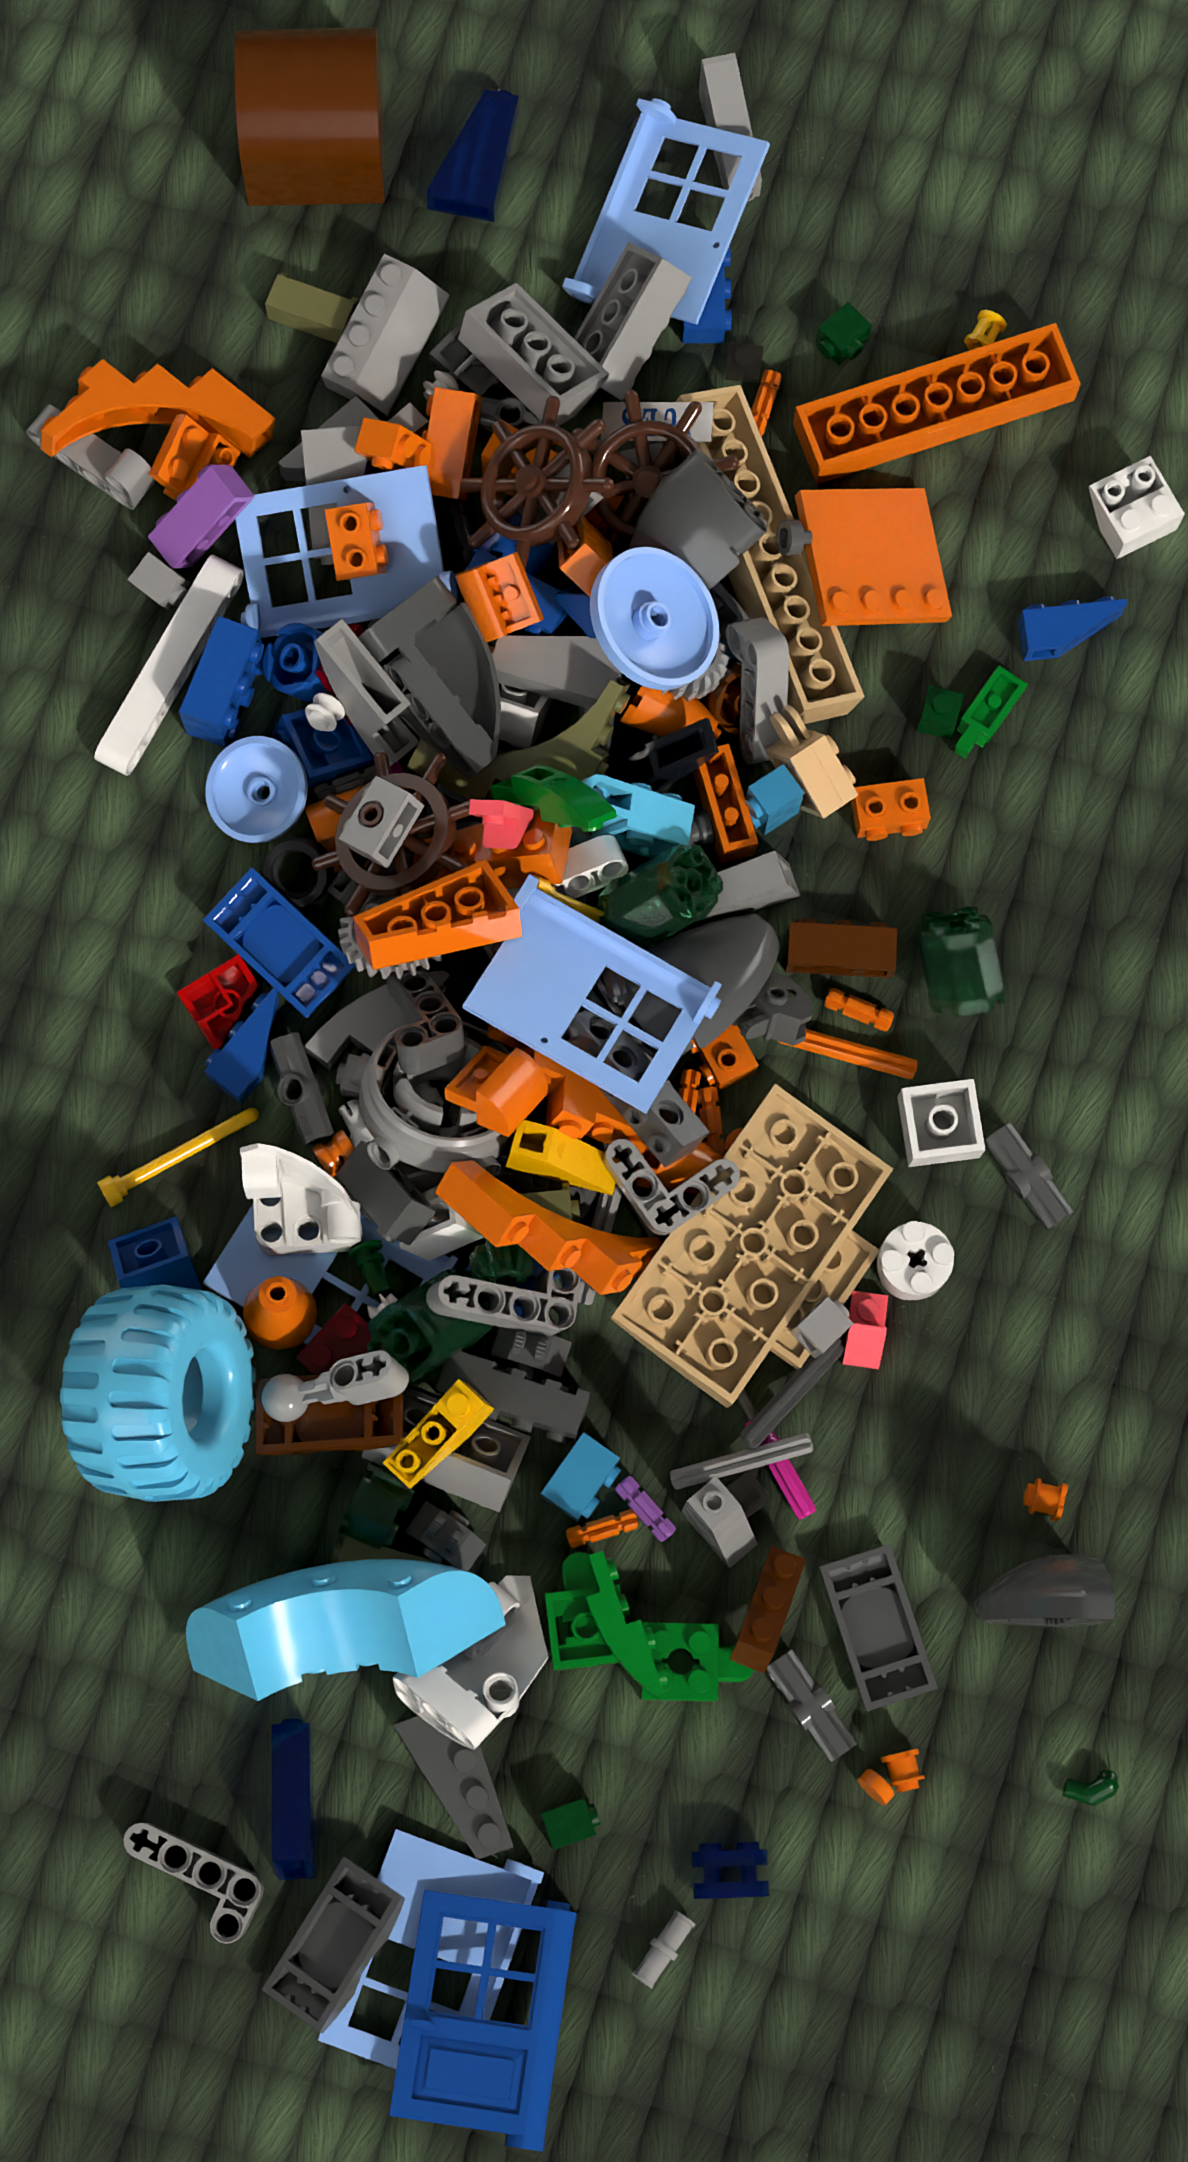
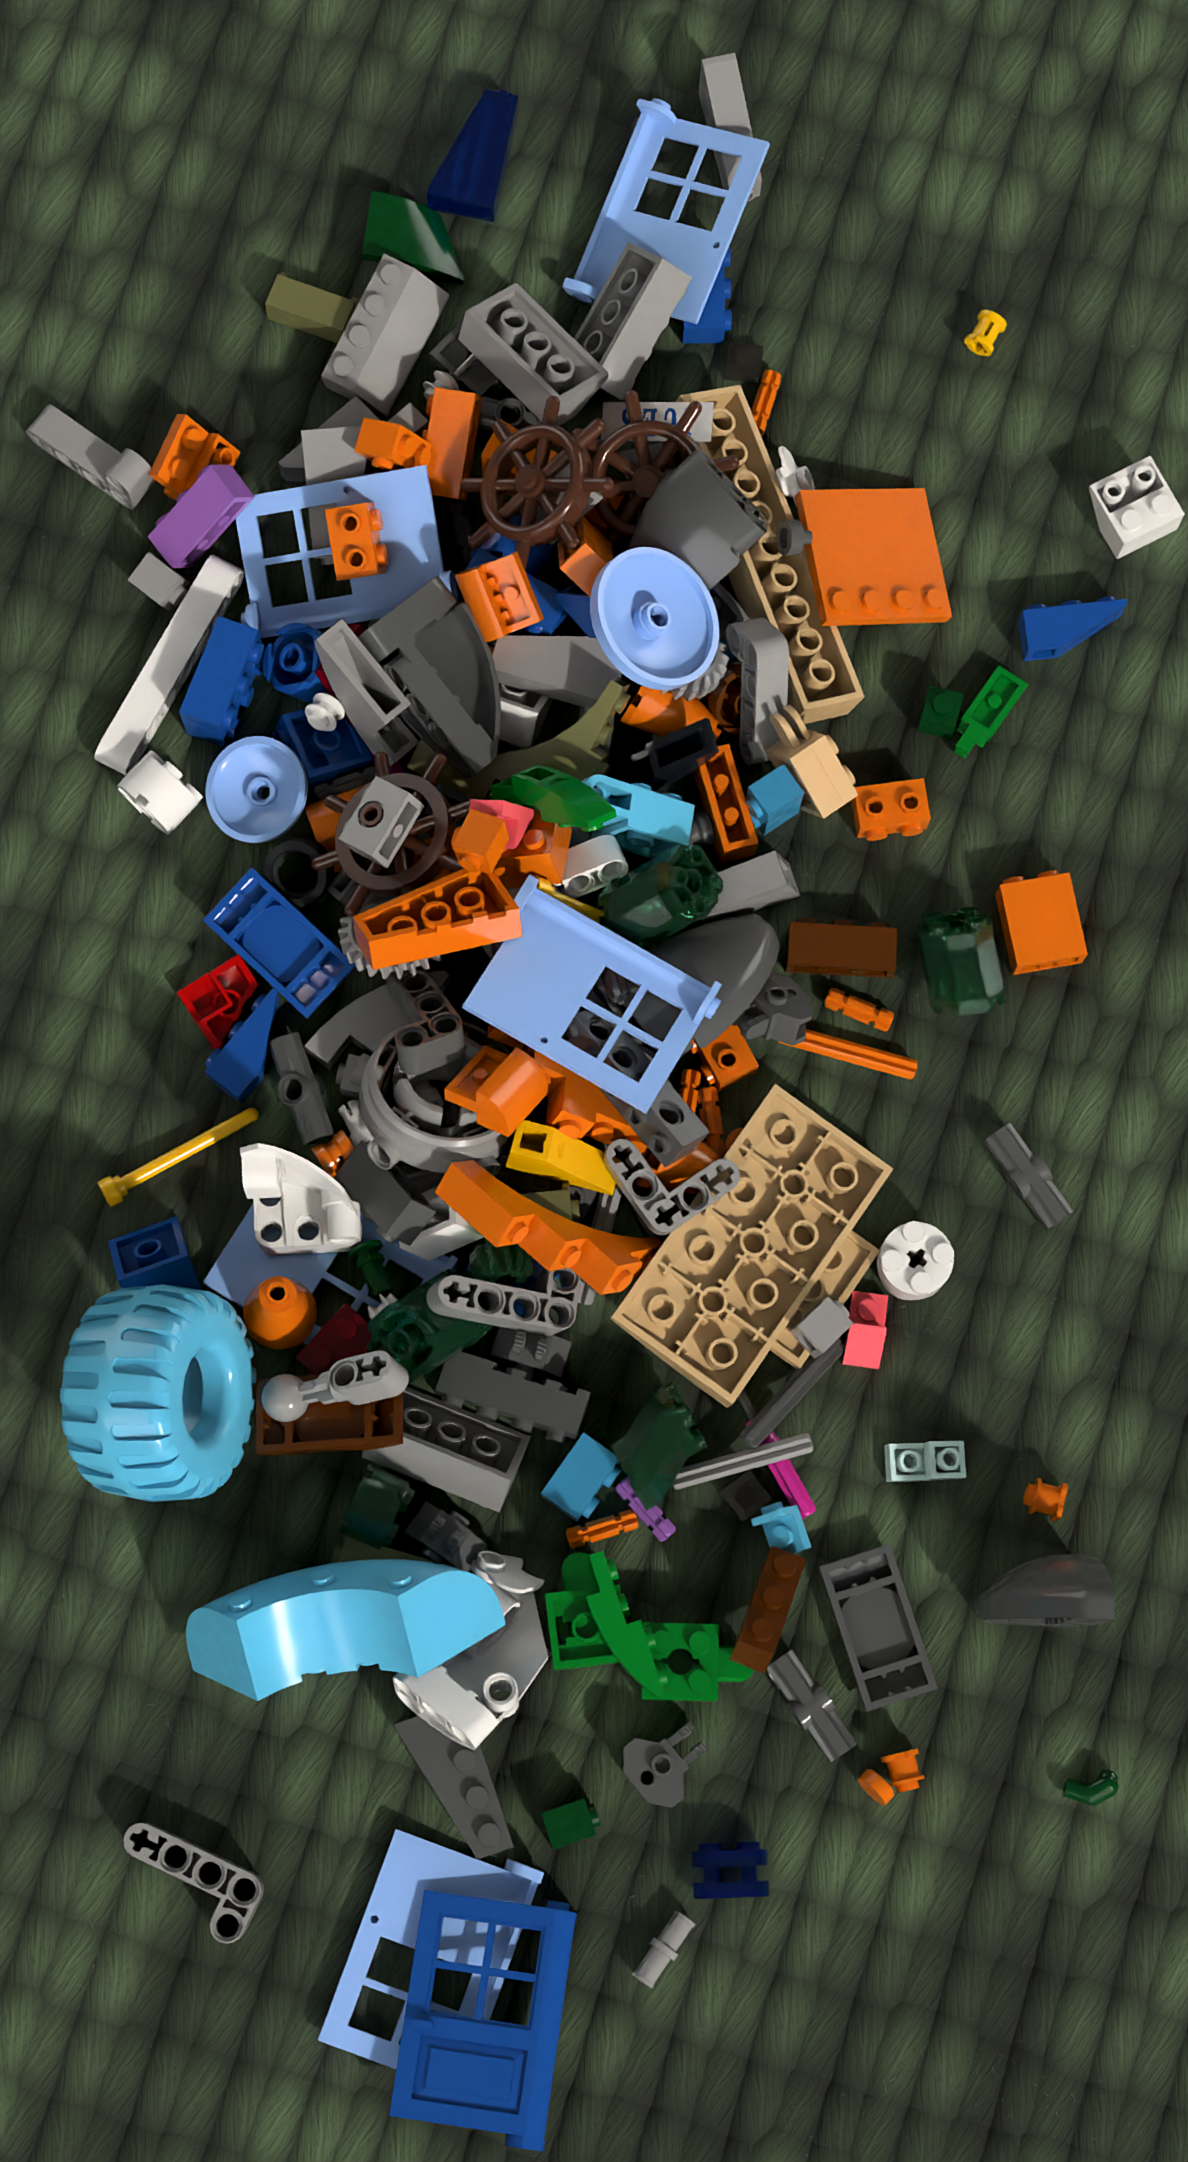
(156, 397): orange arch -> none
(158, 792): none -> white brick
(293, 1801): clear blue slope -> none
(310, 116): reddish brown brick -> none
(334, 1945): dark grey slope -> none
(411, 236): none -> dark green slope
(439, 1433): yellow slope -> none
(480, 841): none -> orange brick
(504, 1572): none -> white plate
(658, 1445): none -> clear green brick
(663, 1763): none -> dark grey hinge
(720, 1522): light grey slope -> none
(783, 1527): none -> medium azure bracket
(791, 477): none -> white plate
(843, 334): dark green brick -> none
(925, 1461): none -> light aqua slope
(936, 403): orange brick -> none
(941, 1123): white brick -> none
(1040, 922): none -> orange brick

